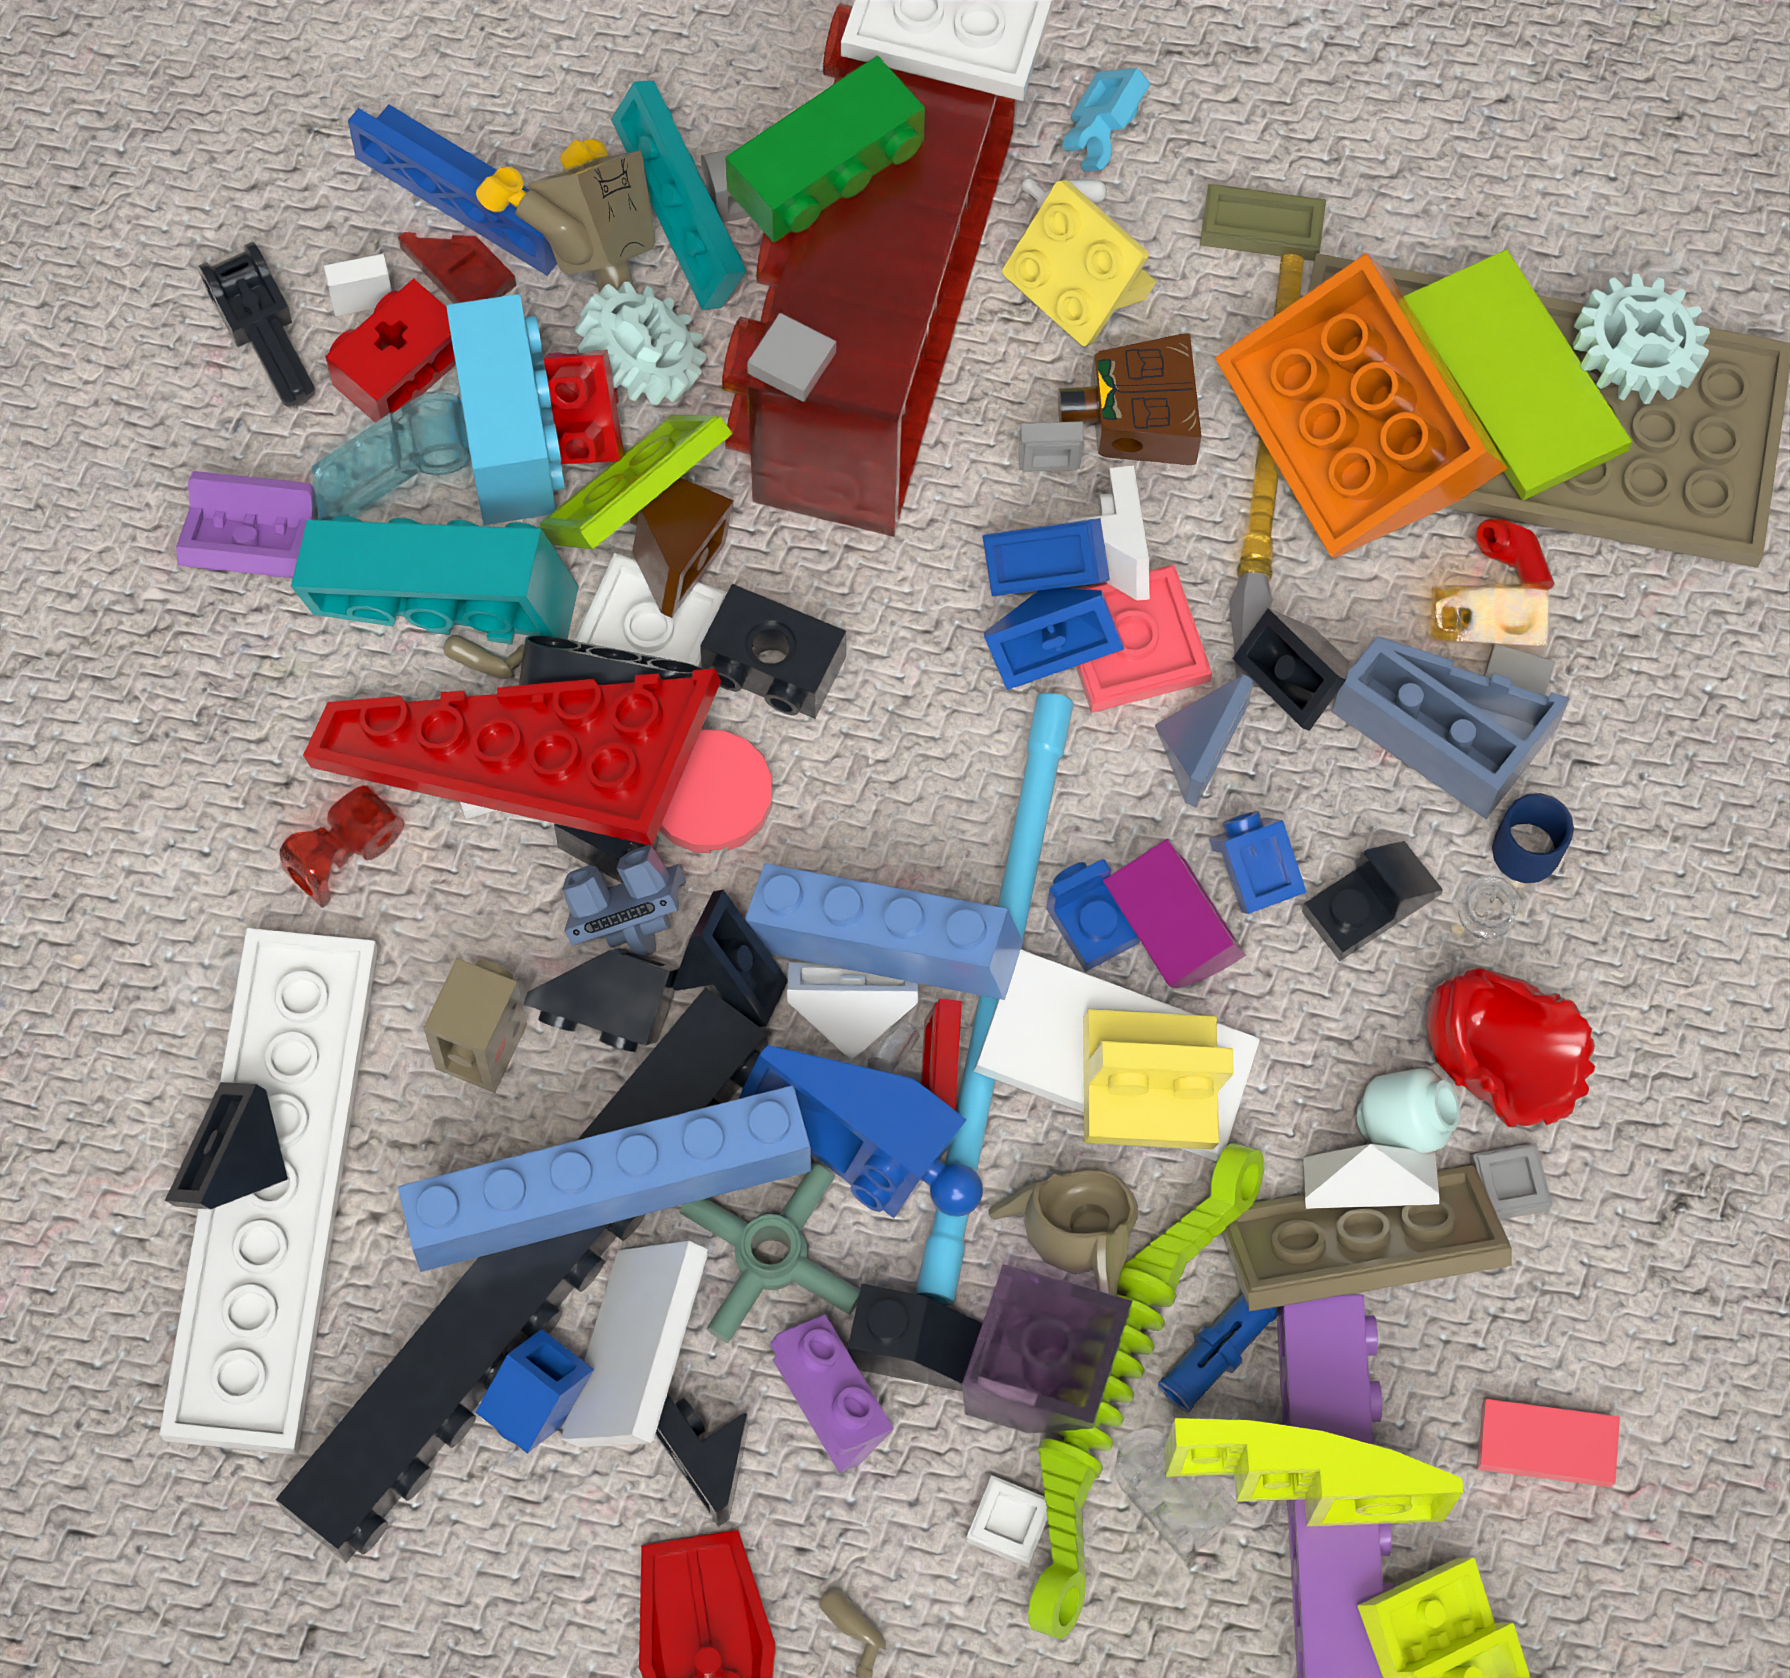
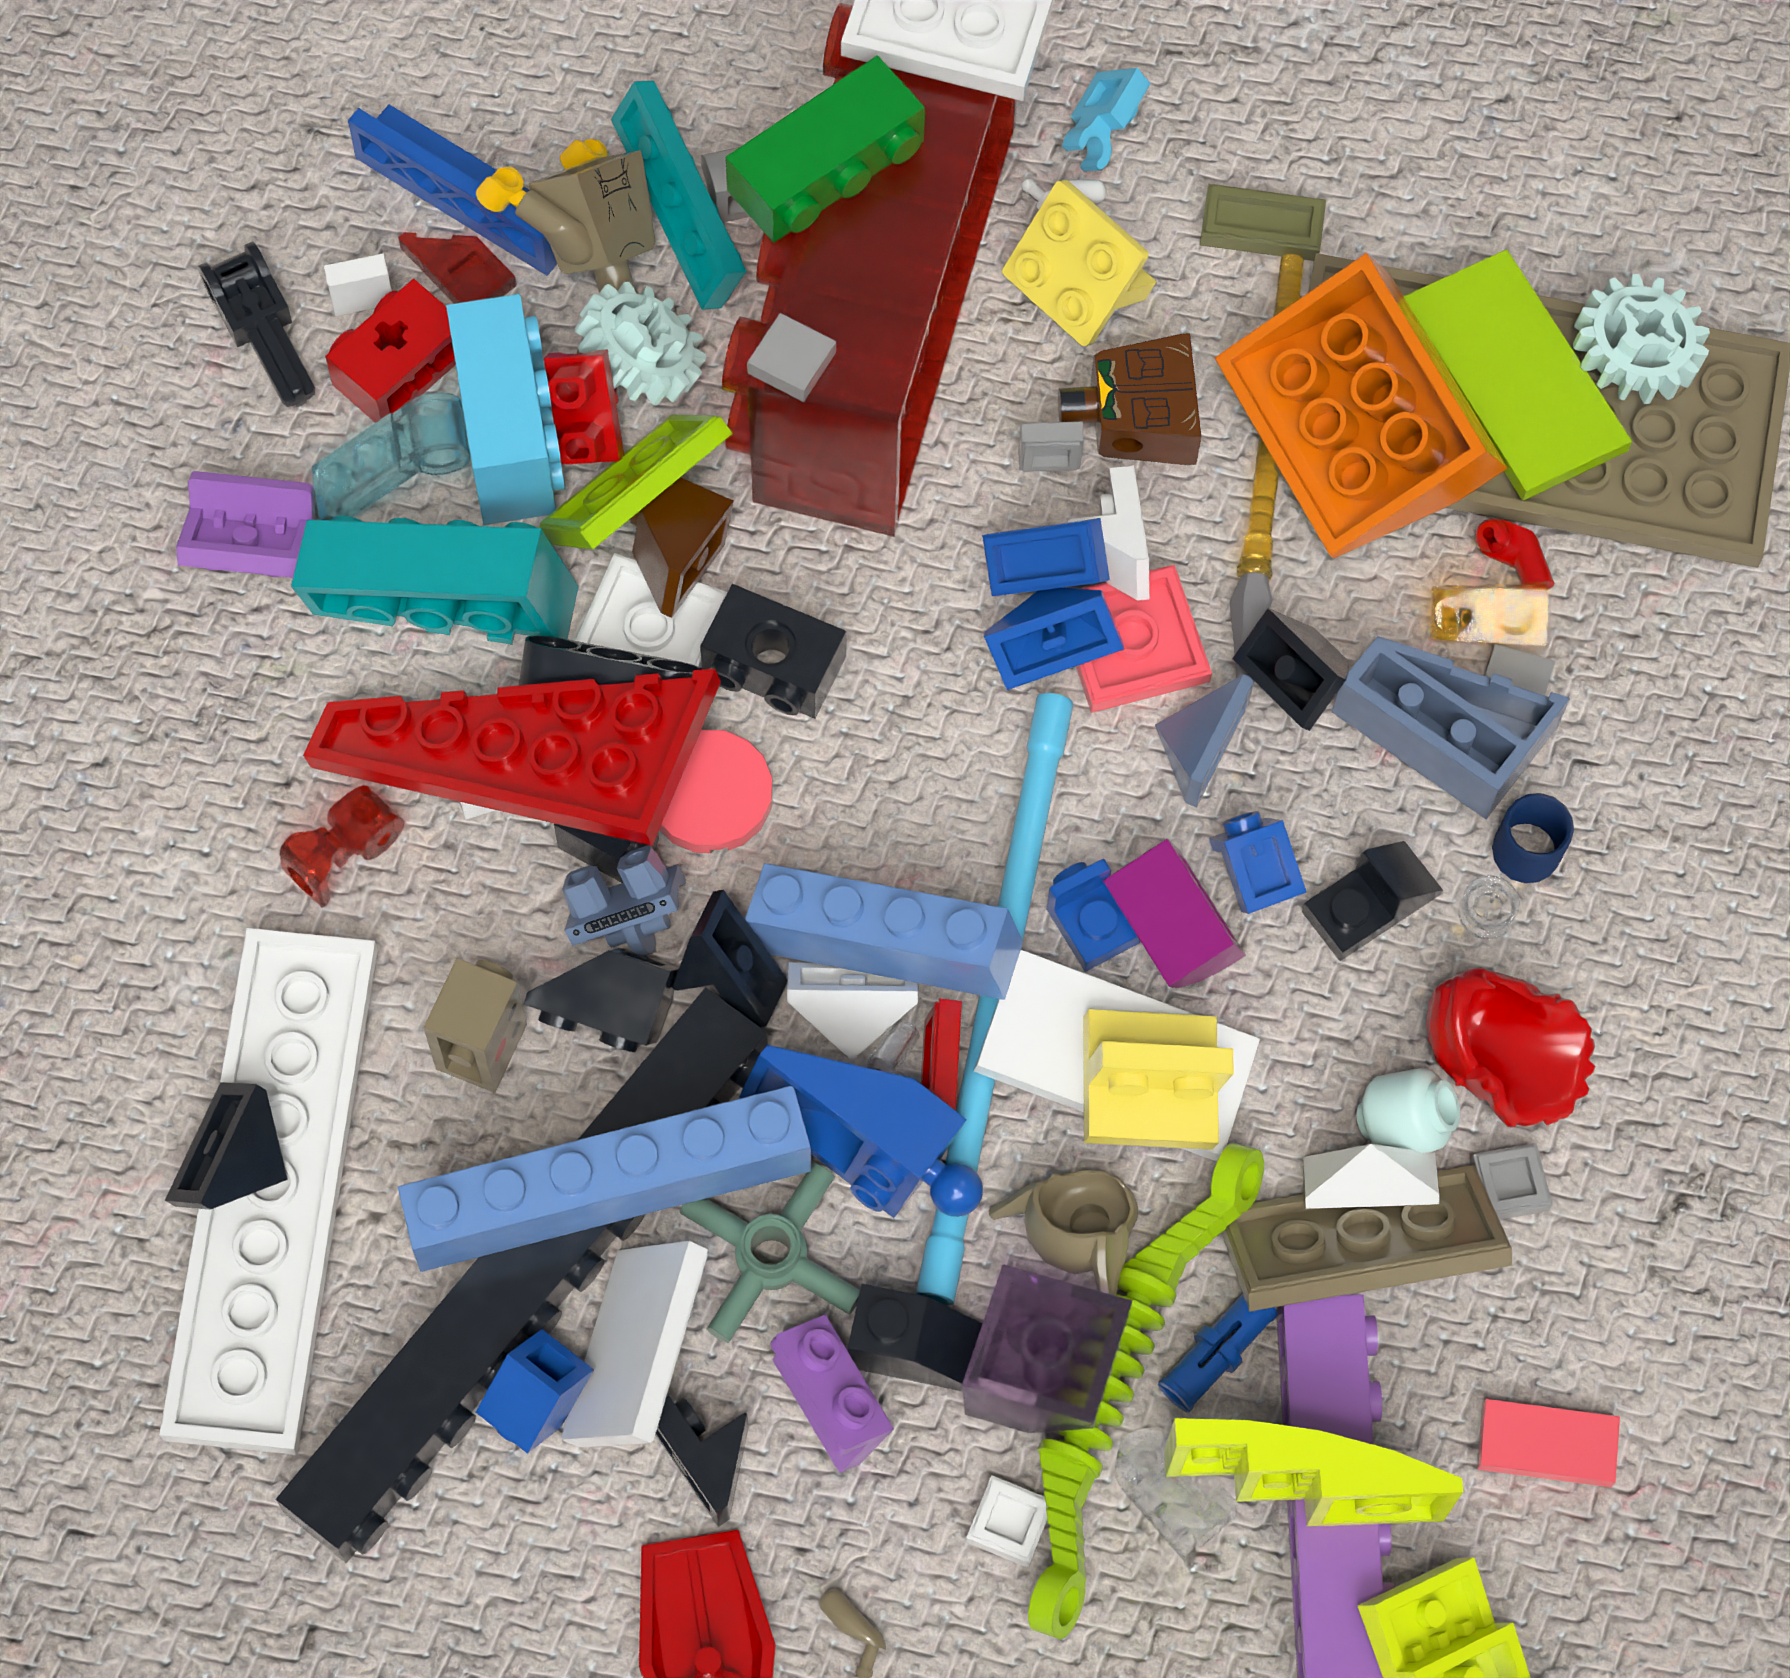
(480, 659): dark tan piece -> none

